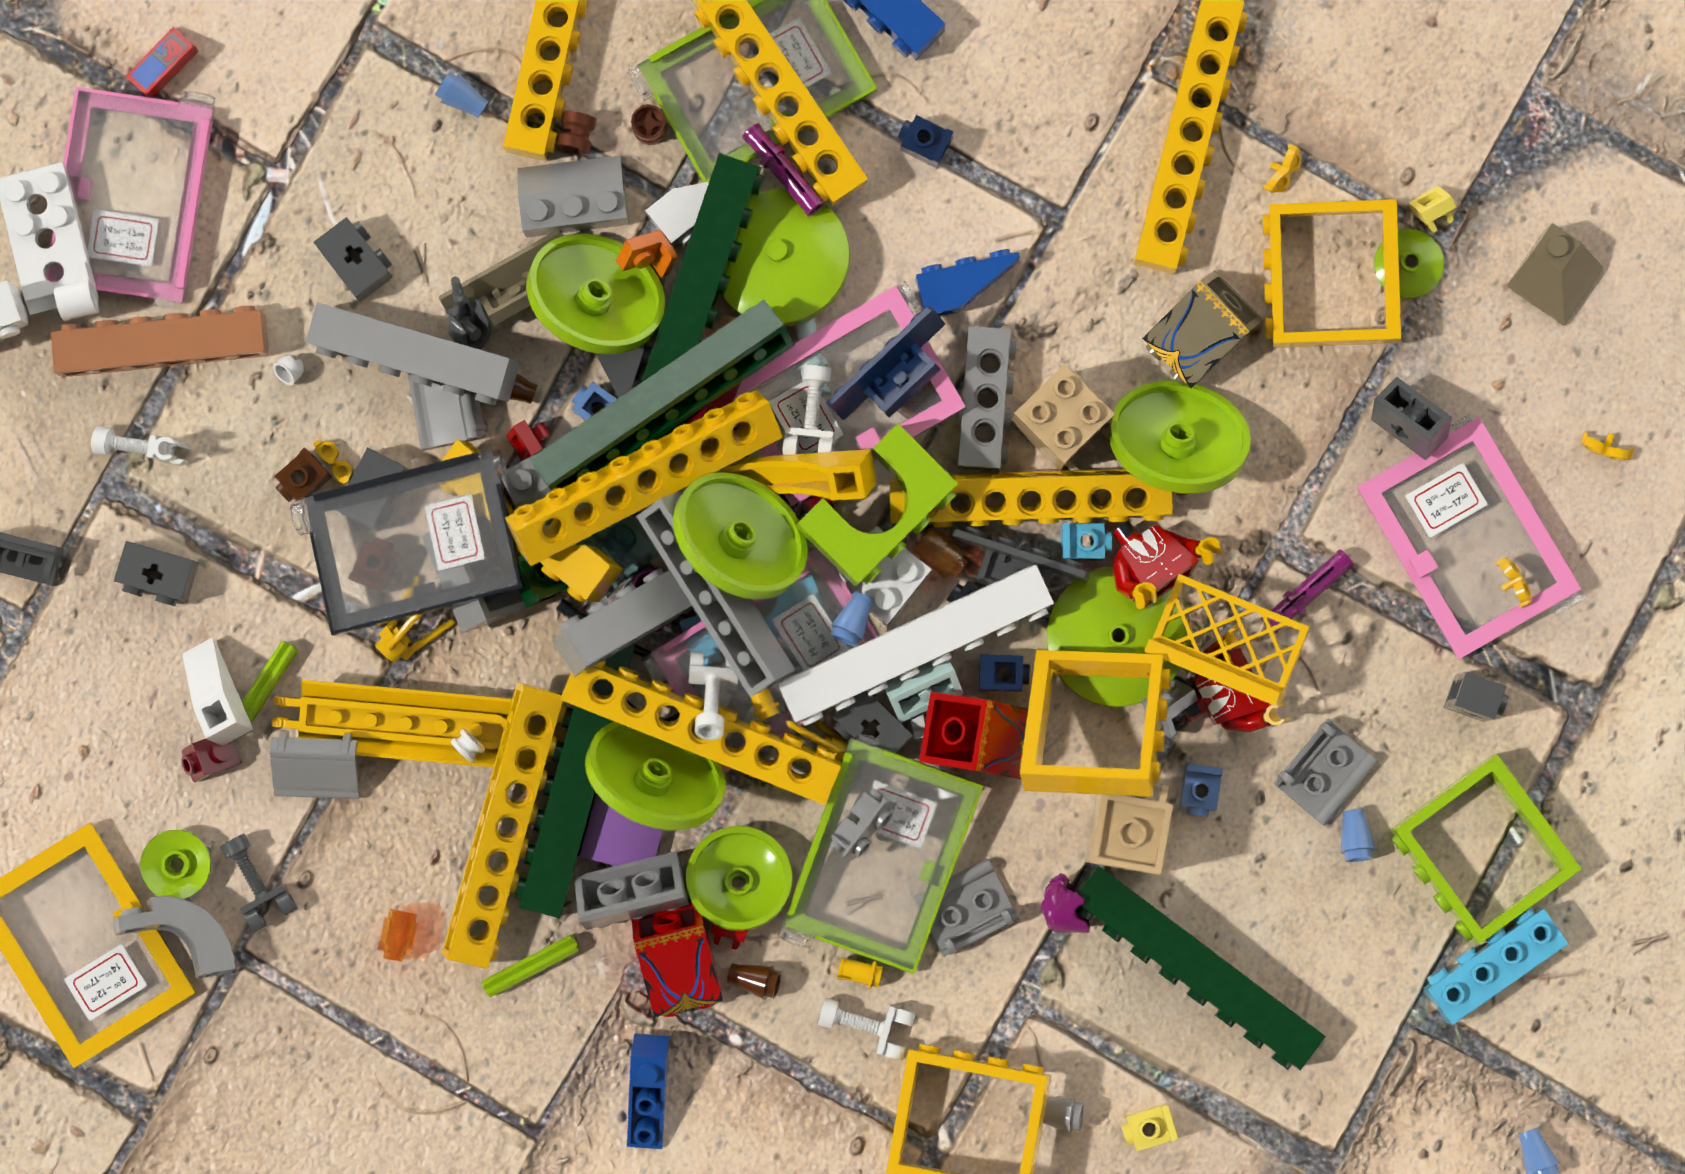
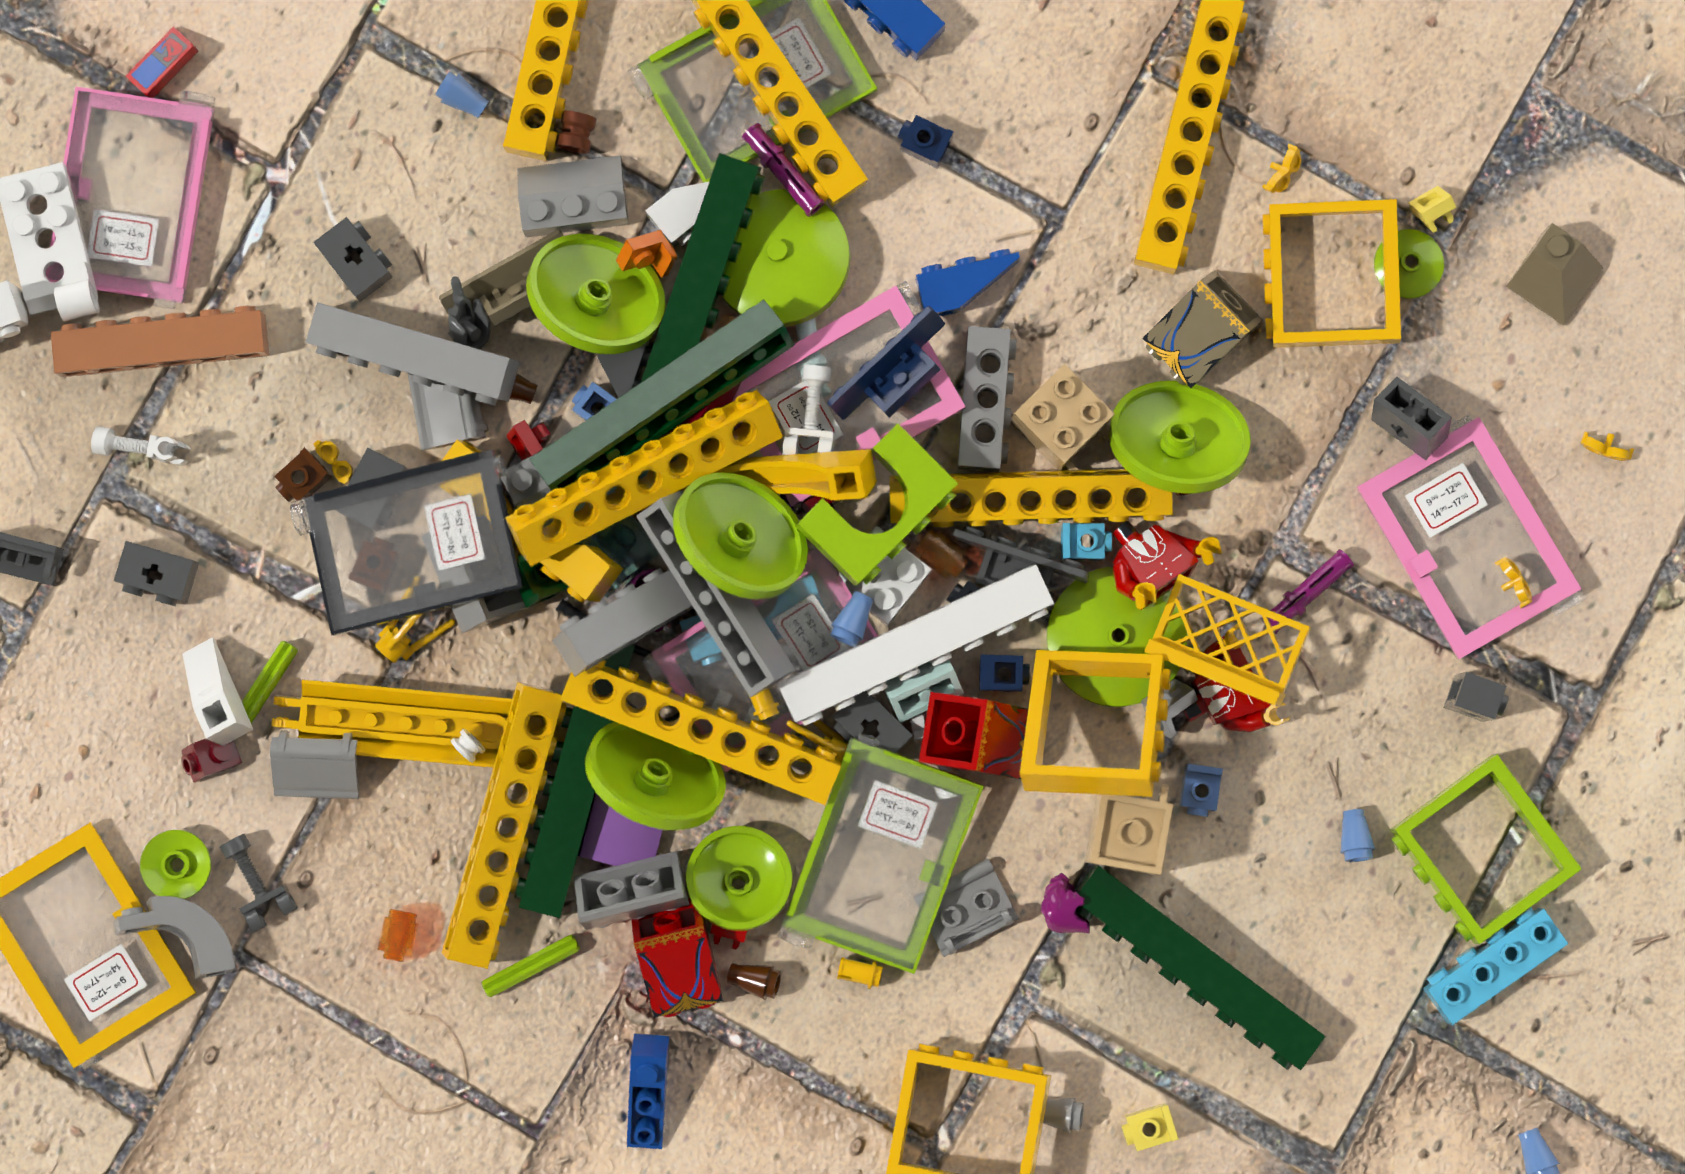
(288, 369): white hinge -> none
(649, 117): copper wheel -> none
(710, 724): white bar -> none
(832, 1014): white bar -> none
(872, 815): light grey hinge -> none
(1325, 772): light grey piece -> none

